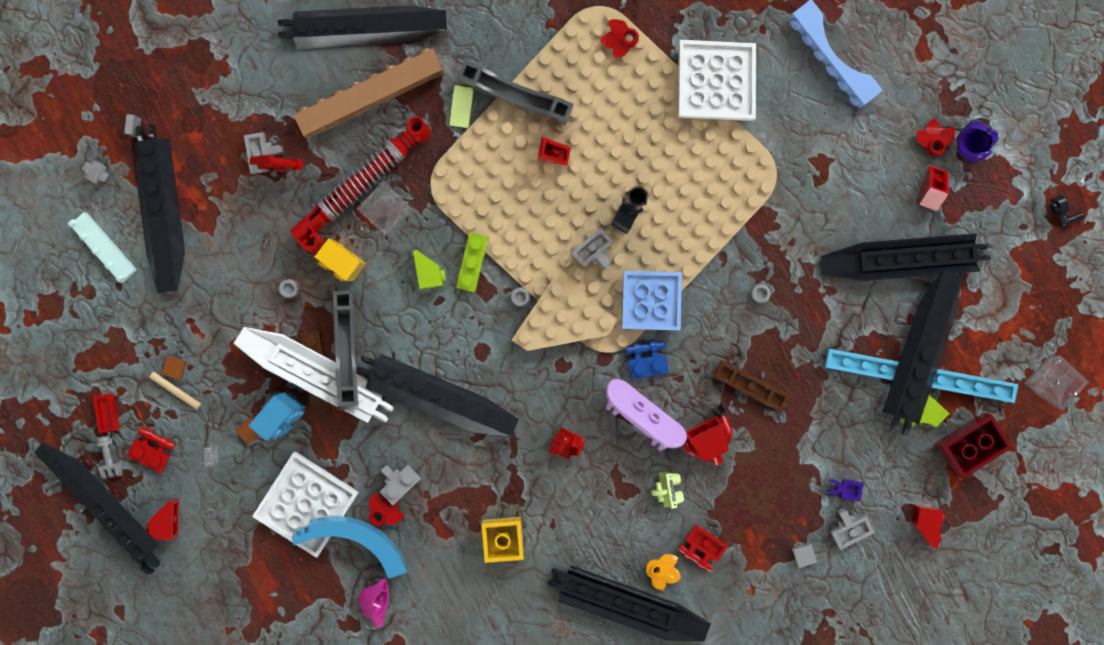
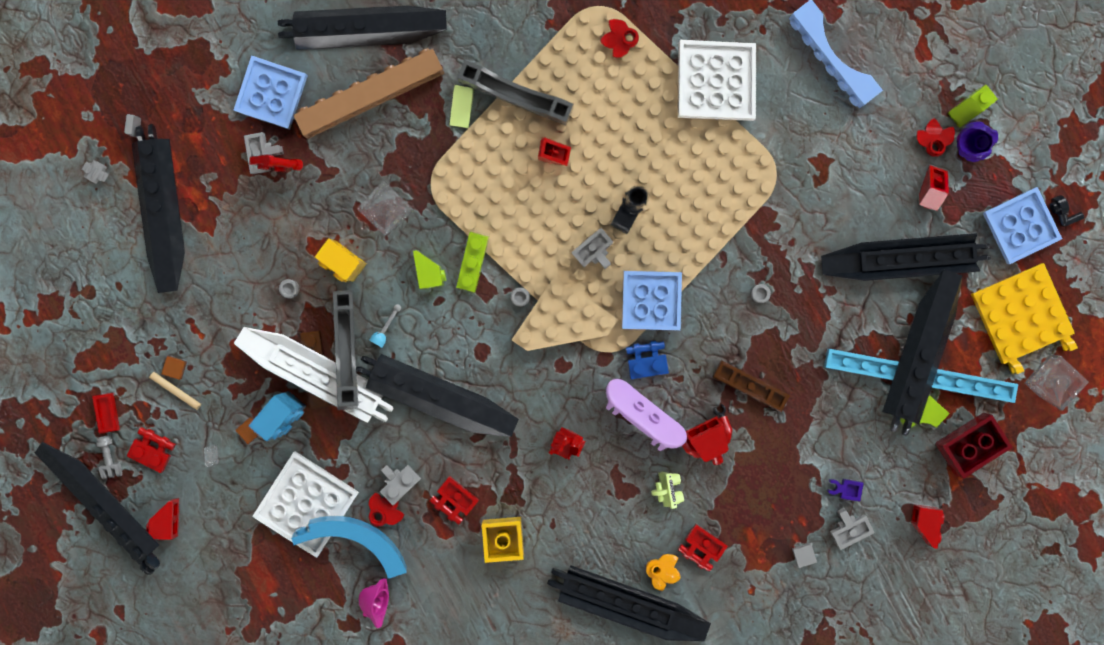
(102, 247): light aqua hinge -> none
(270, 92): none -> light blue plate
(328, 209): red piece -> none
(379, 337): none -> hinge
(458, 496): none -> red plate
(972, 105): none -> lime slope
(1022, 225): none -> light blue plate
(1023, 315): none -> yellow plate

